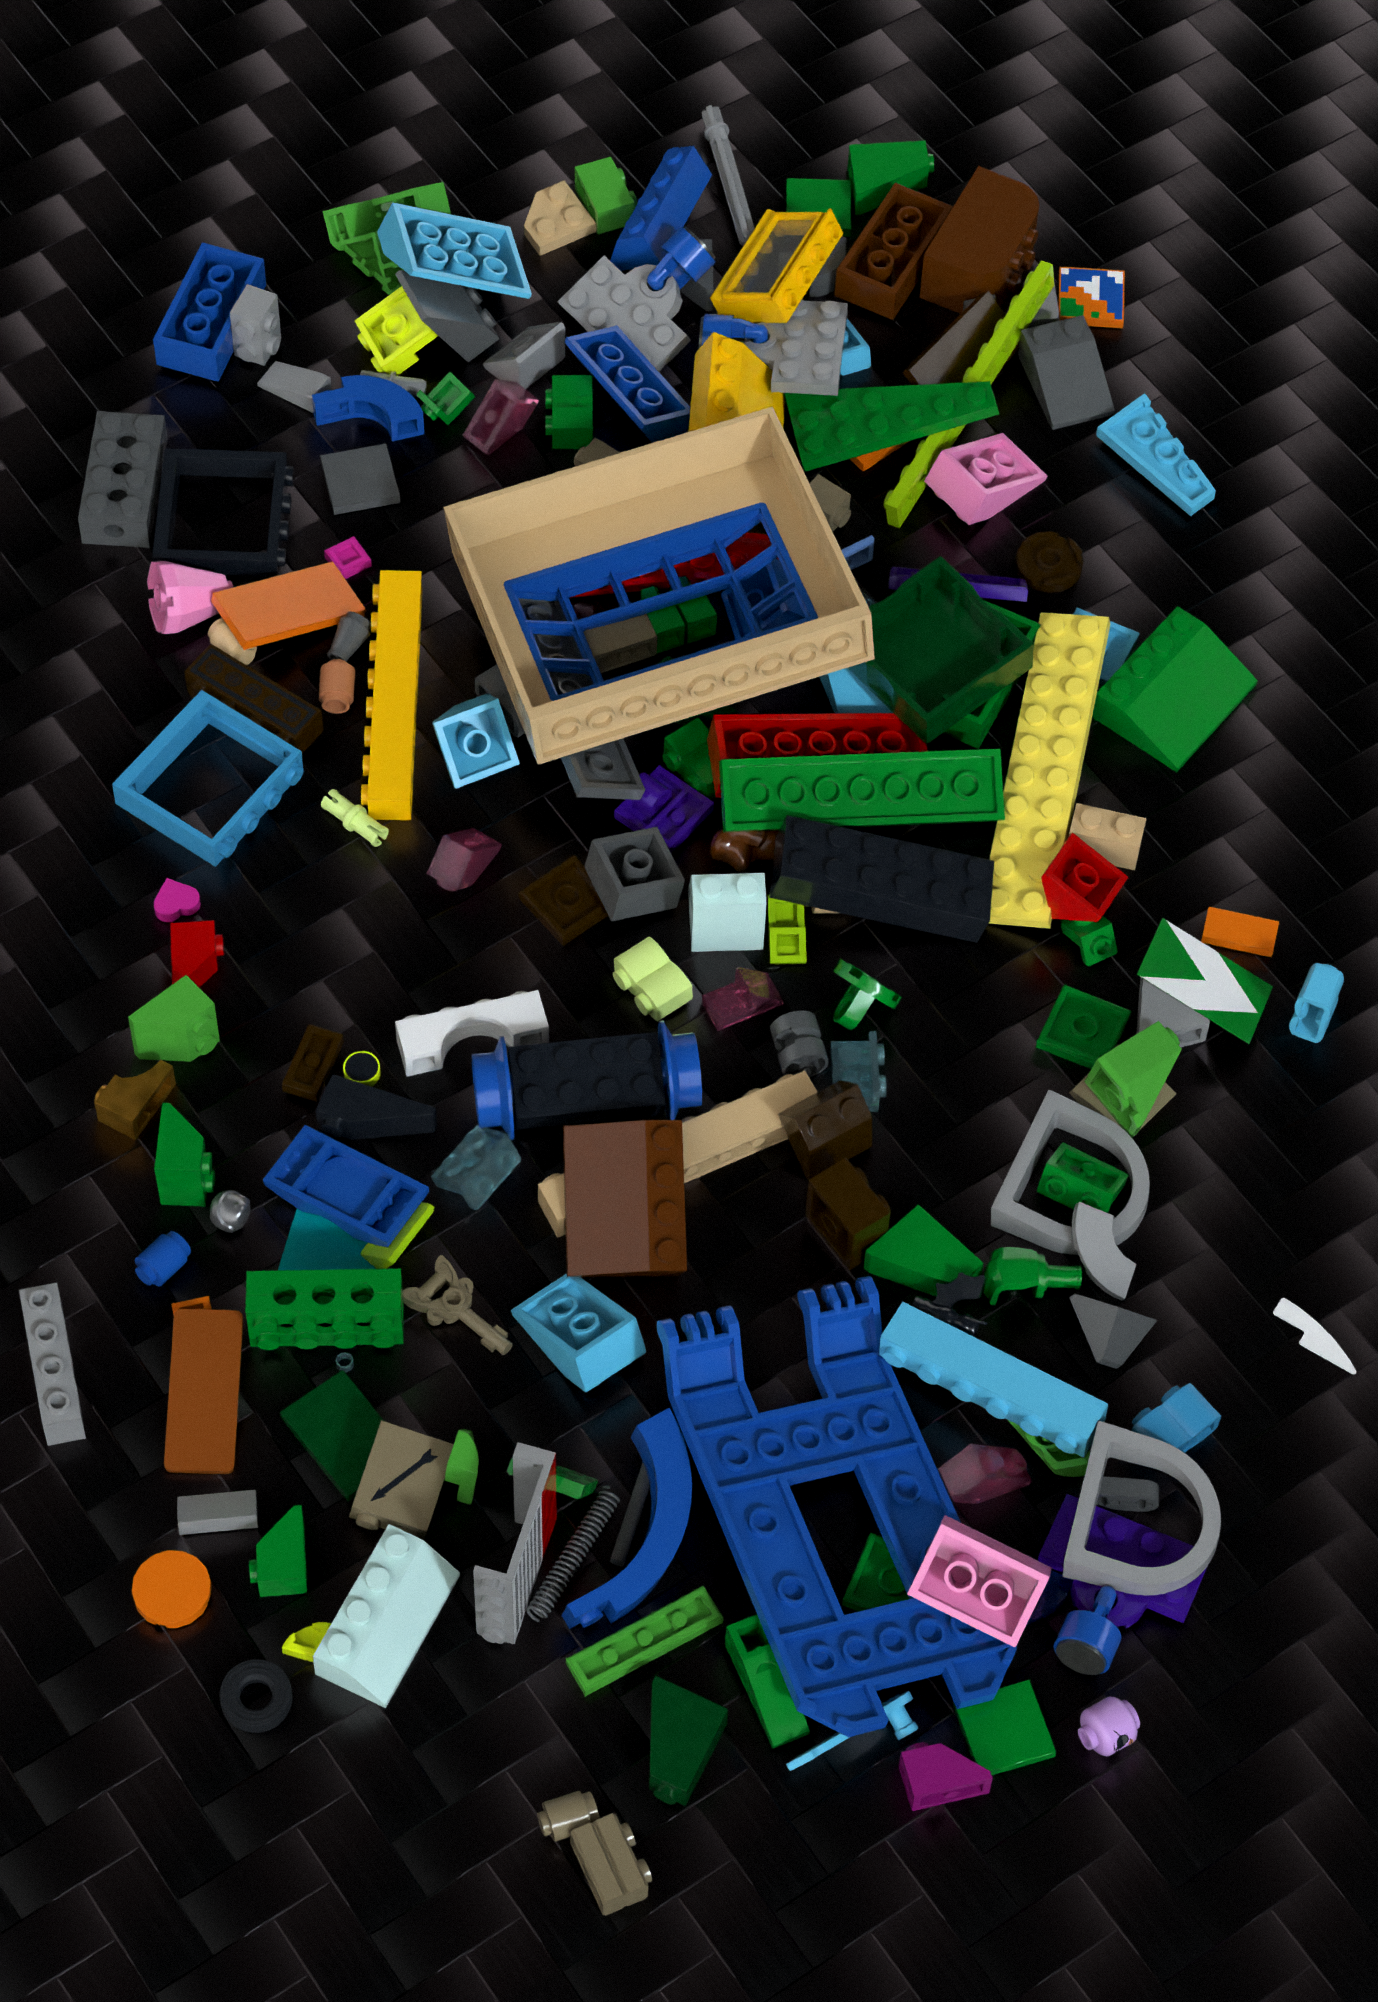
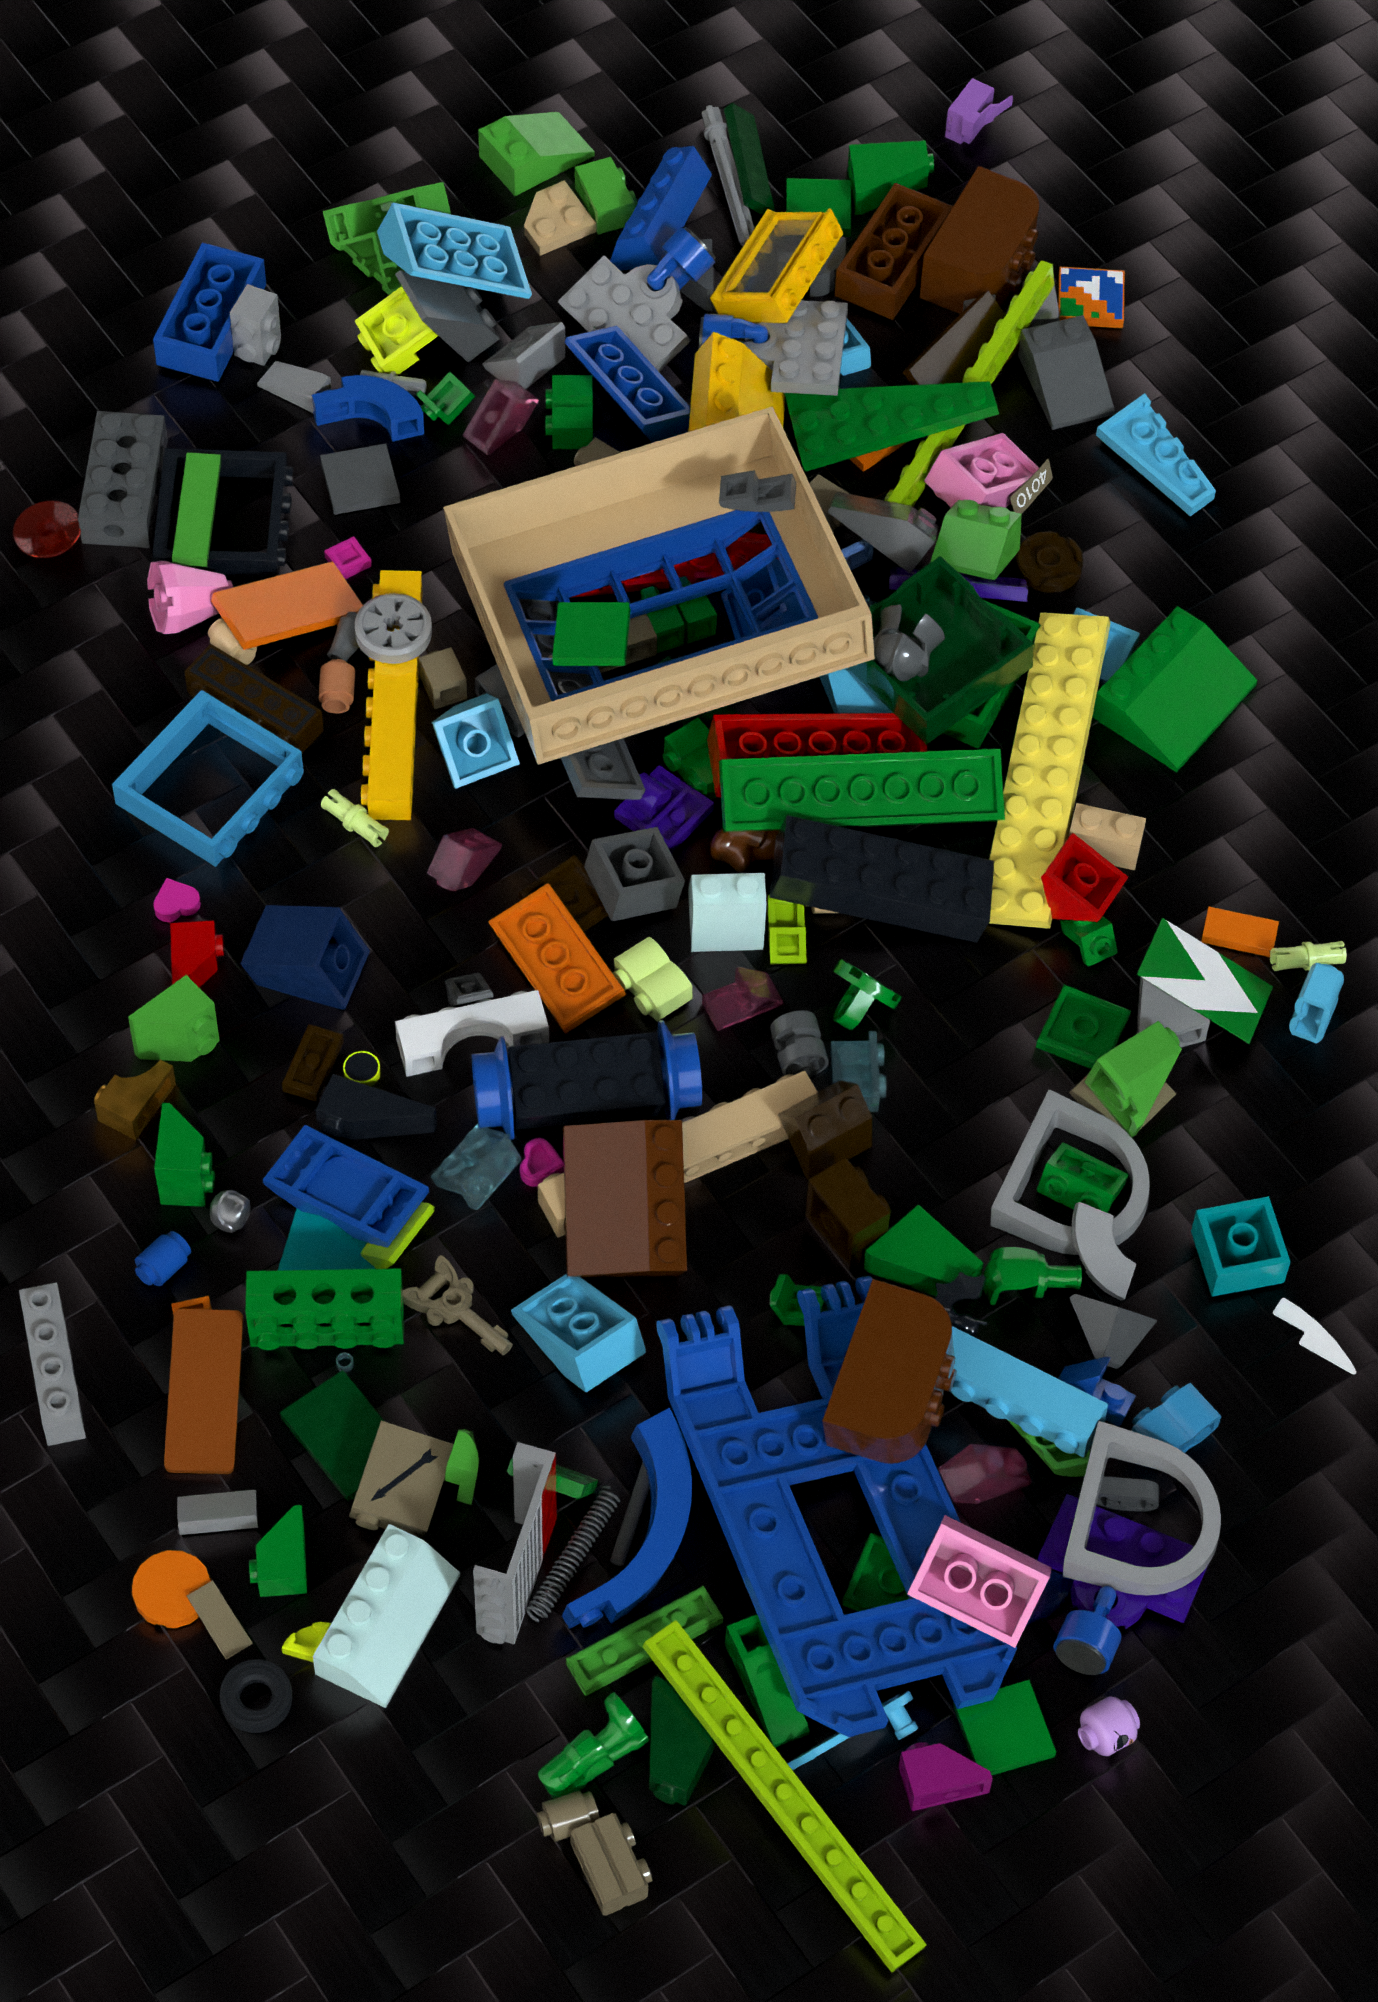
(46, 529): none -> clear red dish
(196, 509): none -> bright green tile
(219, 1620): none -> dark tan sticker
(306, 953): none -> dark blue slope
(401, 644): none -> light grey wheel
(442, 678): none -> dark tan brick
(467, 989): none -> dark grey slope
(531, 149): none -> bright green slope
(539, 1162): none -> dark pink tile
(557, 958): none -> orange tile
(591, 634): none -> green tile
(592, 1755): none -> green piece
(748, 159): none -> dark green tile
(748, 493): none -> dark grey slope
(784, 1796): none -> lime plate
(785, 1301): none -> green bracket
(888, 526): none -> dark grey slope
(892, 1376): none -> reddish brown brick
(900, 653): none -> dark grey helmet
(972, 111): none -> medium lavender piece
(978, 538): none -> bright green slope
(1031, 488): none -> dark tan sticker
(1088, 1378): none -> blue slope
(1240, 1246): none -> teal brick
(1307, 955): none -> yellowish green pin

